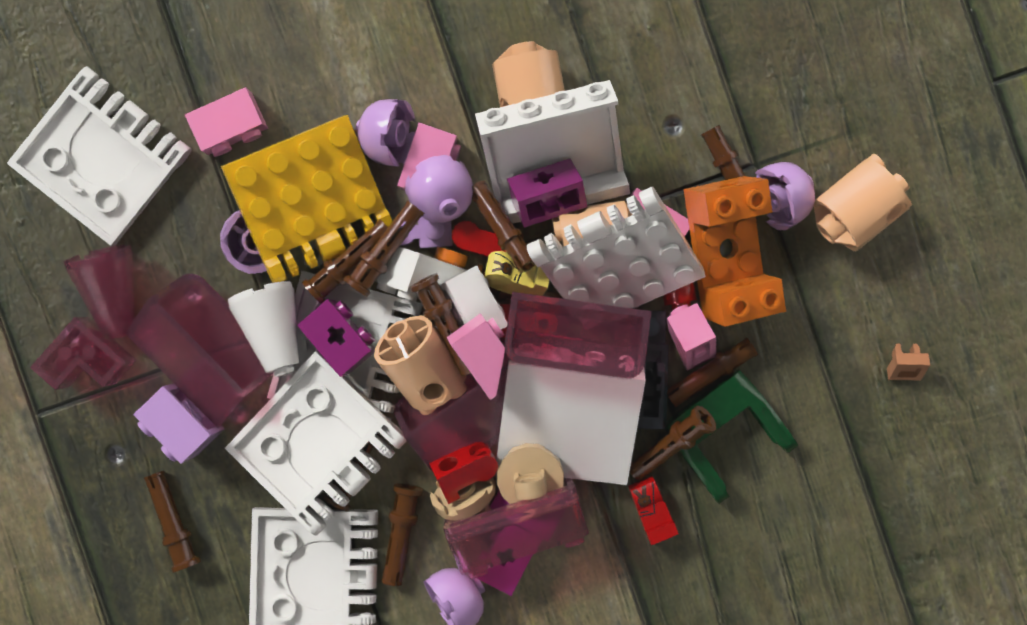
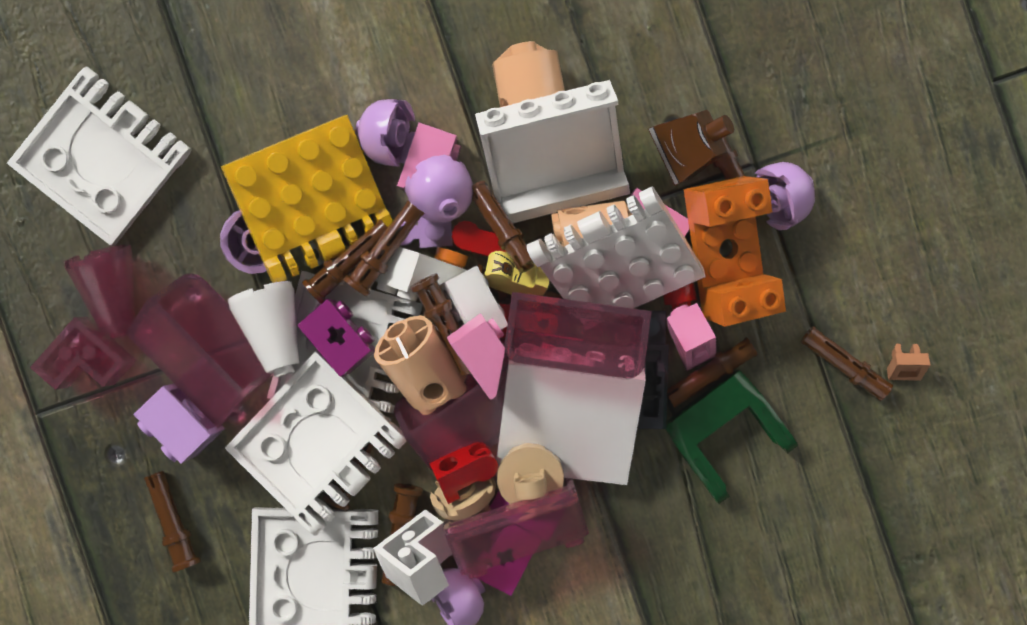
(227, 122): bright pink brick -> none
(414, 557): none -> white brick
(547, 192): magenta brick -> none
(652, 511): red leg -> none
(680, 437): reddish brown pin -> none
(691, 143): none -> reddish brown torso
(857, 371): none -> reddish brown pin
(861, 204): light nougat cylinder -> none

